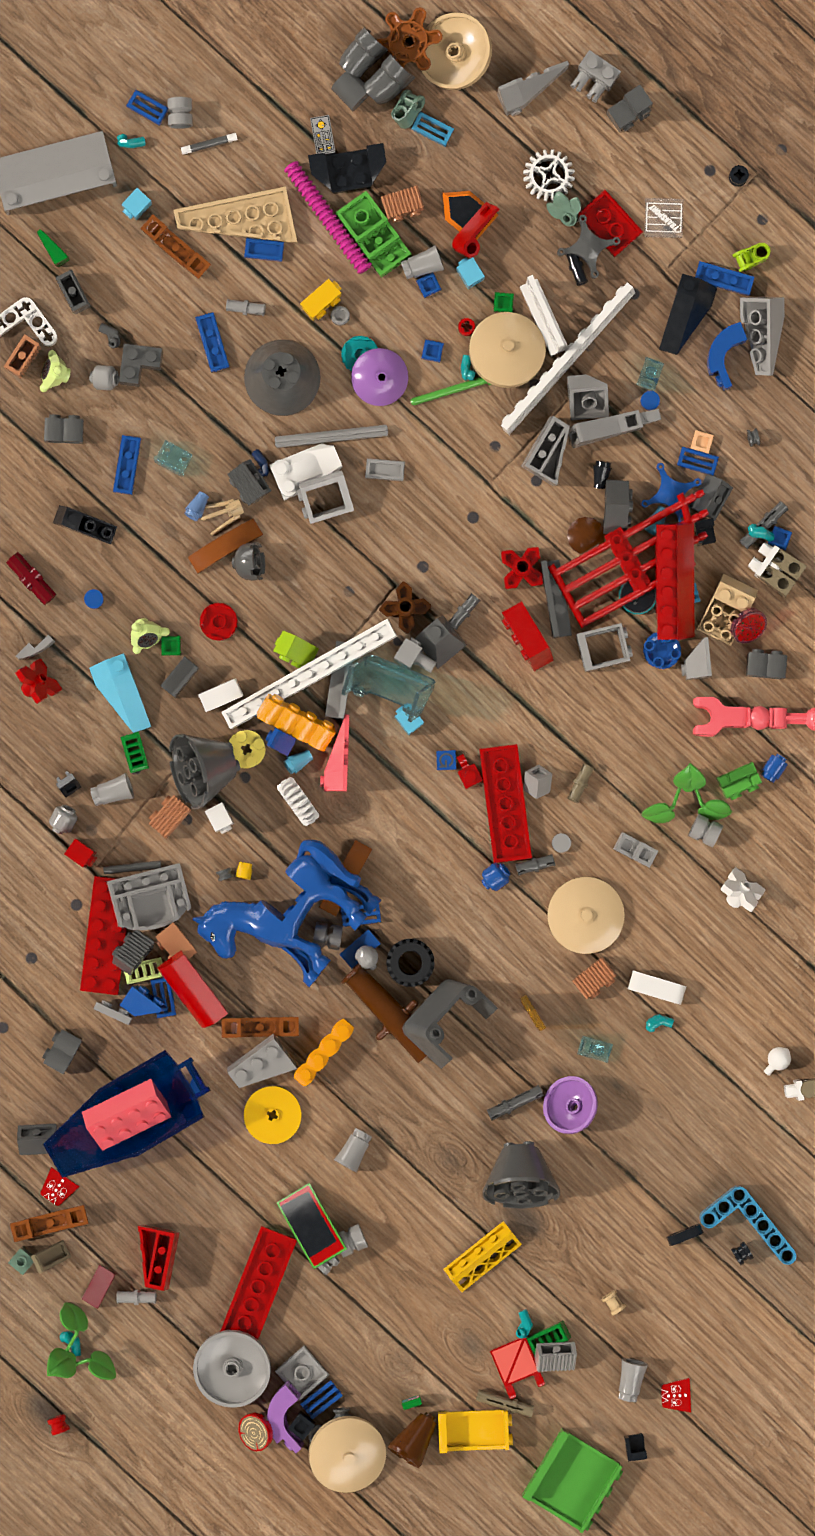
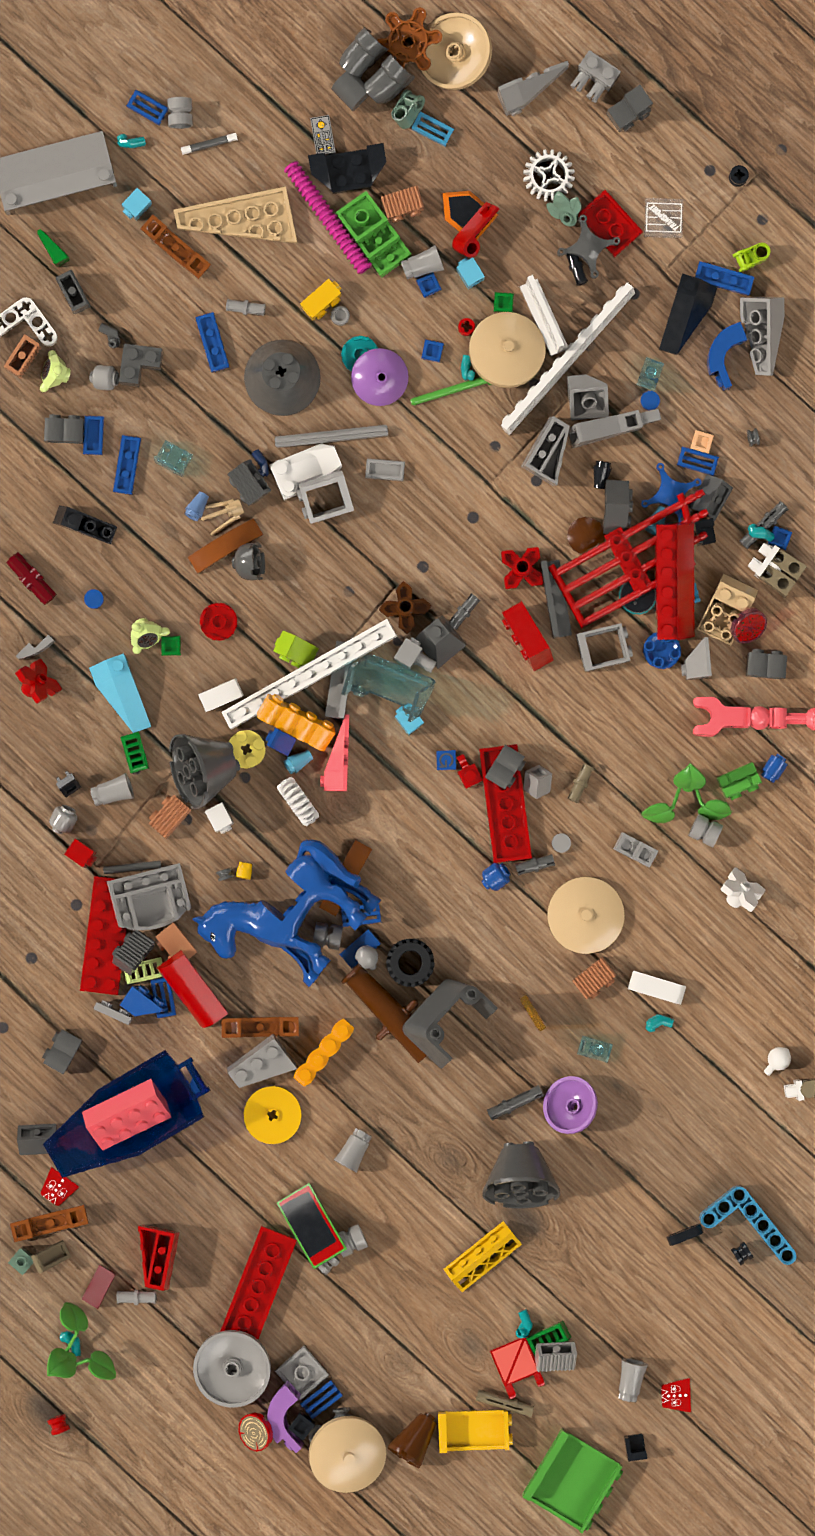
(93, 435): none -> blue tile
(180, 677): dark grey panel -> none
(264, 249): blue tile -> none
(411, 1402): green tile -> none
(505, 767): none -> dark grey brick
(613, 1302): tan bush -> none

